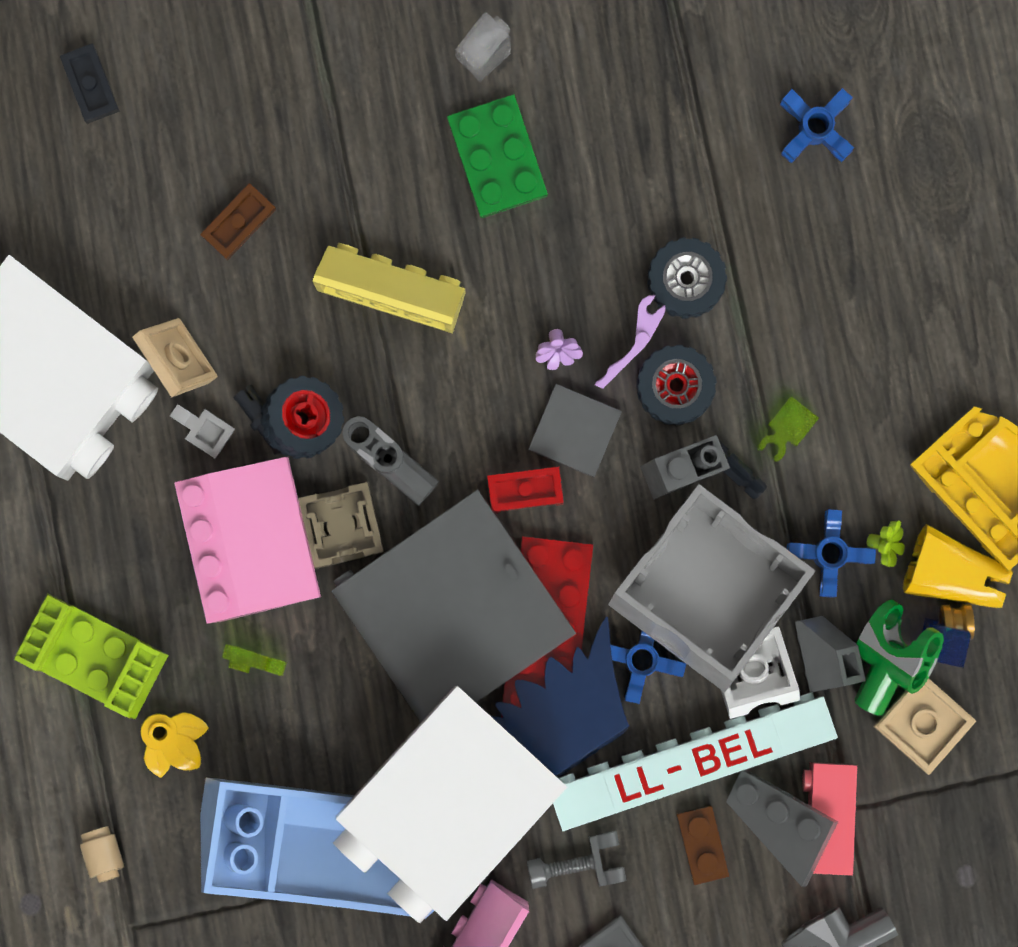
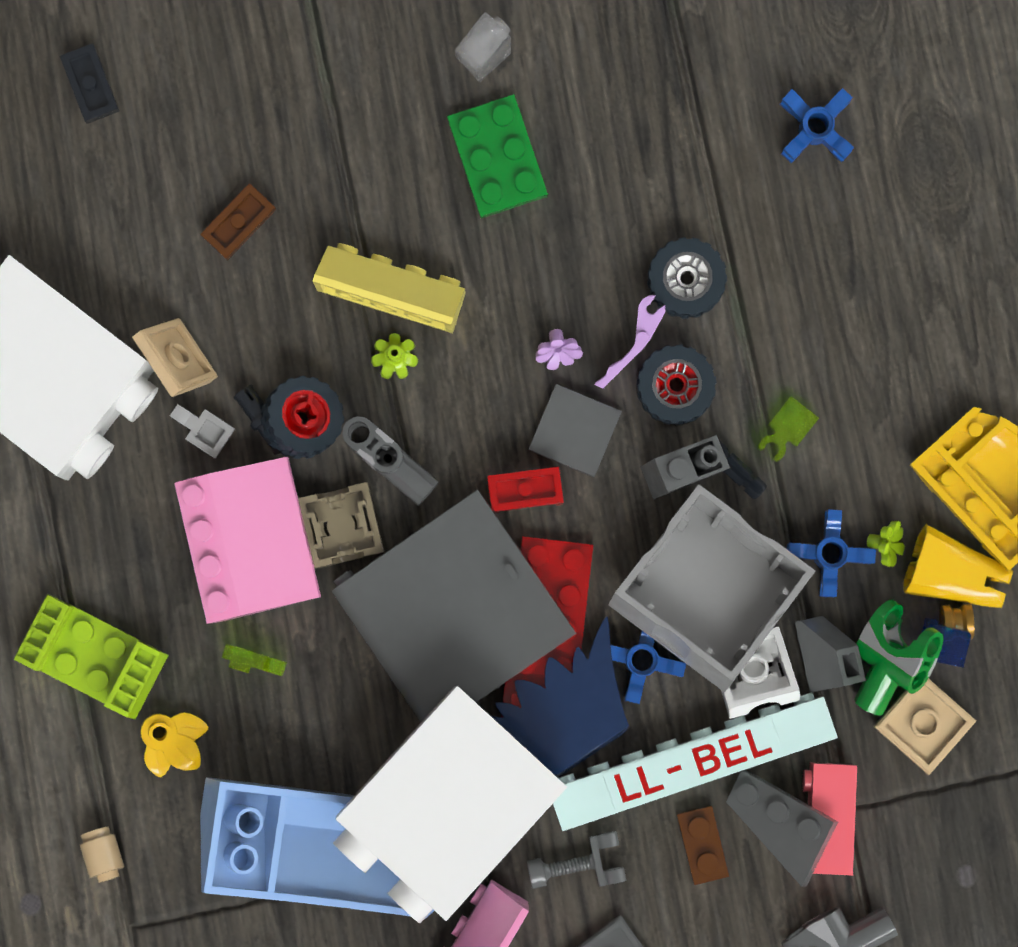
(394, 363): none -> lime plant

